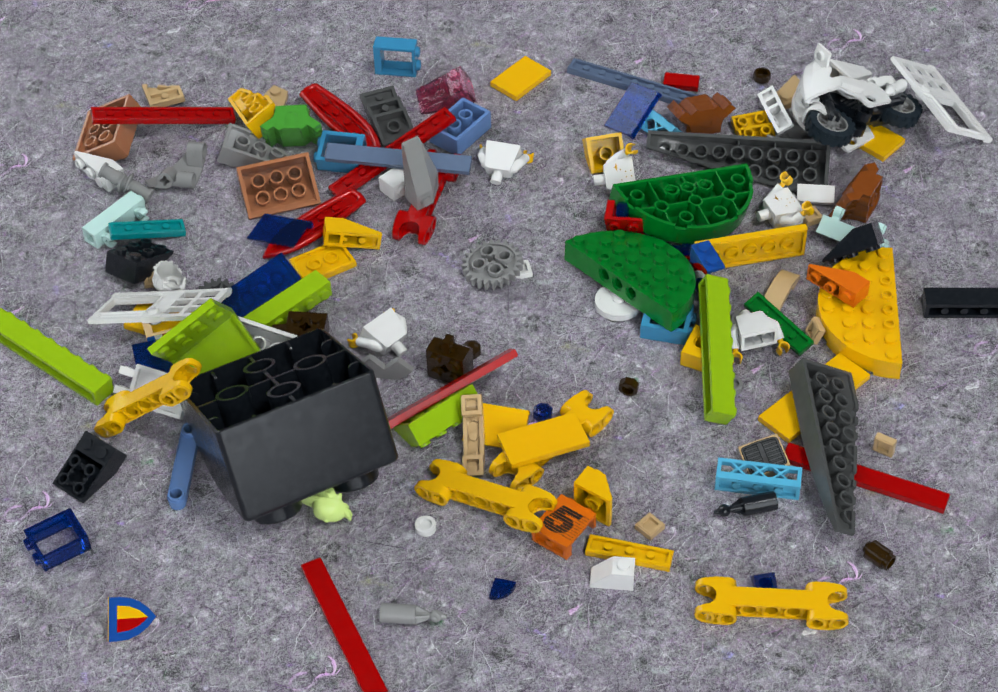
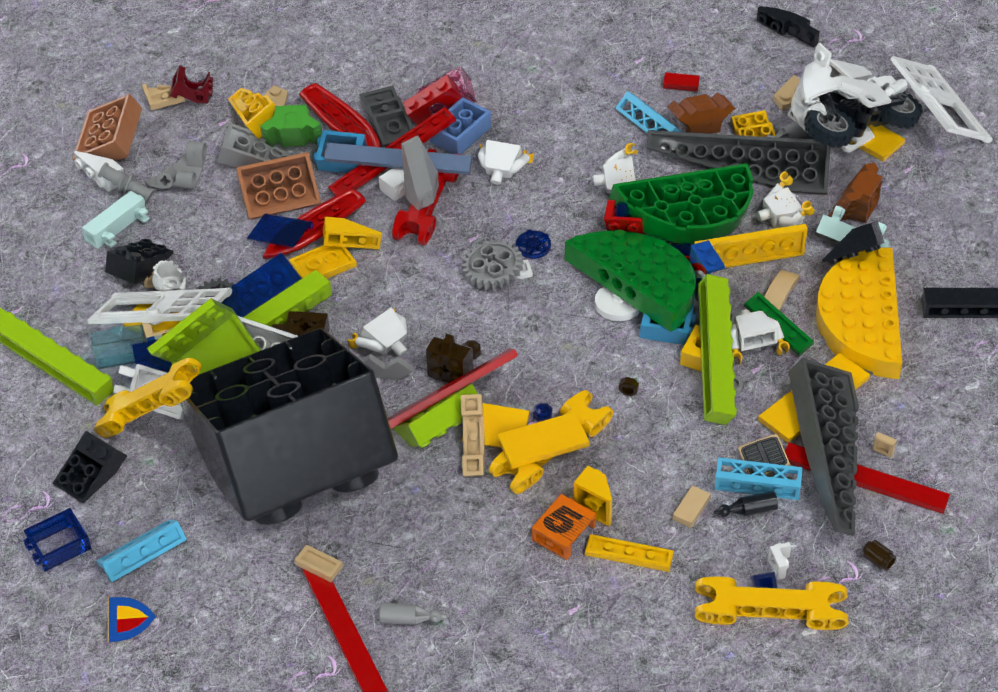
(115, 345): none -> clear light blue container
(142, 549): none -> medium azure fence
(146, 229): teal tile -> none
(162, 115): red tile -> none
(182, 469): medium blue piece -> none
(190, 90): none -> dark red tile
(318, 563): none -> tan tile
(329, 506): yellowish green hair -> none
(396, 68): dark azure window -> none
(425, 526): white tile -> none
(441, 91): none -> red arch
(501, 588): clear blue tile -> none
(514, 505): yellow piece -> none
(520, 78): yellow tile -> none
(533, 244): none -> clear blue wheel
(600, 149): yellow slope -> none
(614, 574): white slope -> none
(623, 80): sand blue tile -> none
(633, 110): clear blue piece -> none
(649, 526): tan tile -> none
(691, 506): none -> tan tile
(762, 75): dark brown tile -> none
(775, 110): white slope -> none
(778, 559): none -> white bracket
(788, 22): none -> black slope
(813, 219): tan tile -> none
(815, 329): tan tile -> none
(816, 194): white tile -> none
(843, 284): orange slope -> none

